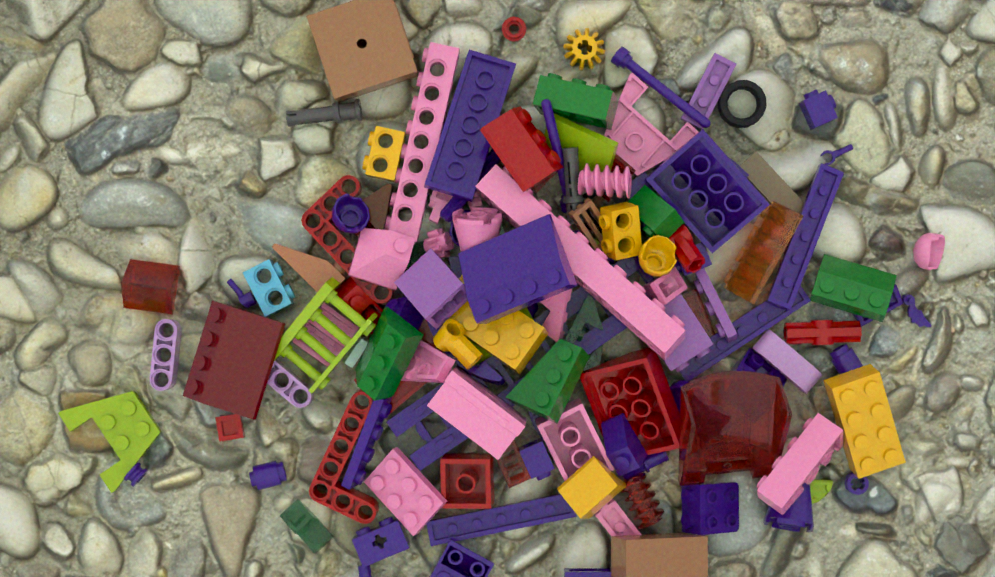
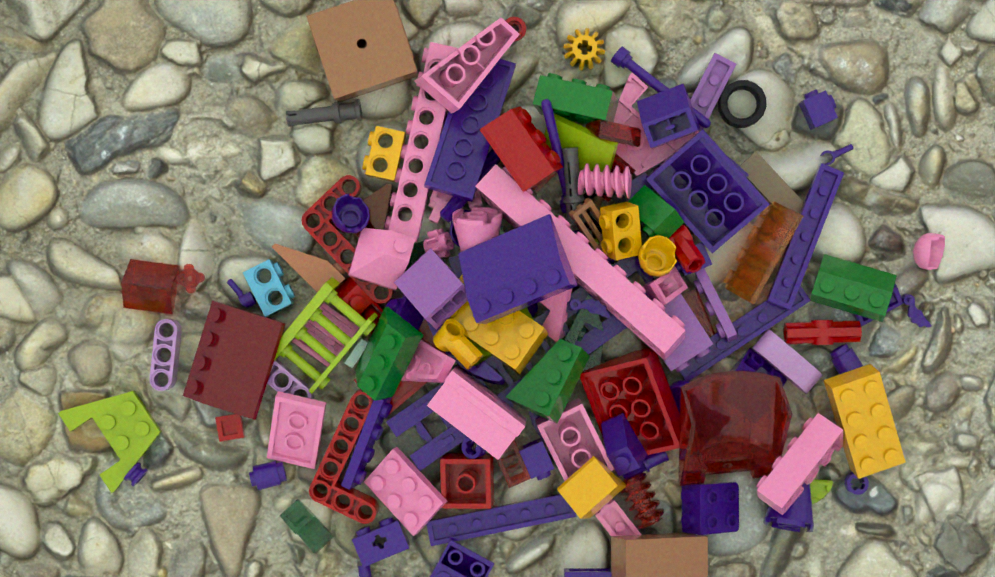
(188, 271): none -> clear red plate
(296, 430): none -> bright pink plate
(464, 69): none -> bright pink wedge
(467, 445): none -> dark purple bush
(591, 305): none -> dark purple piece
(615, 132): none -> clear red slope
(667, 116): none -> dark purple slope

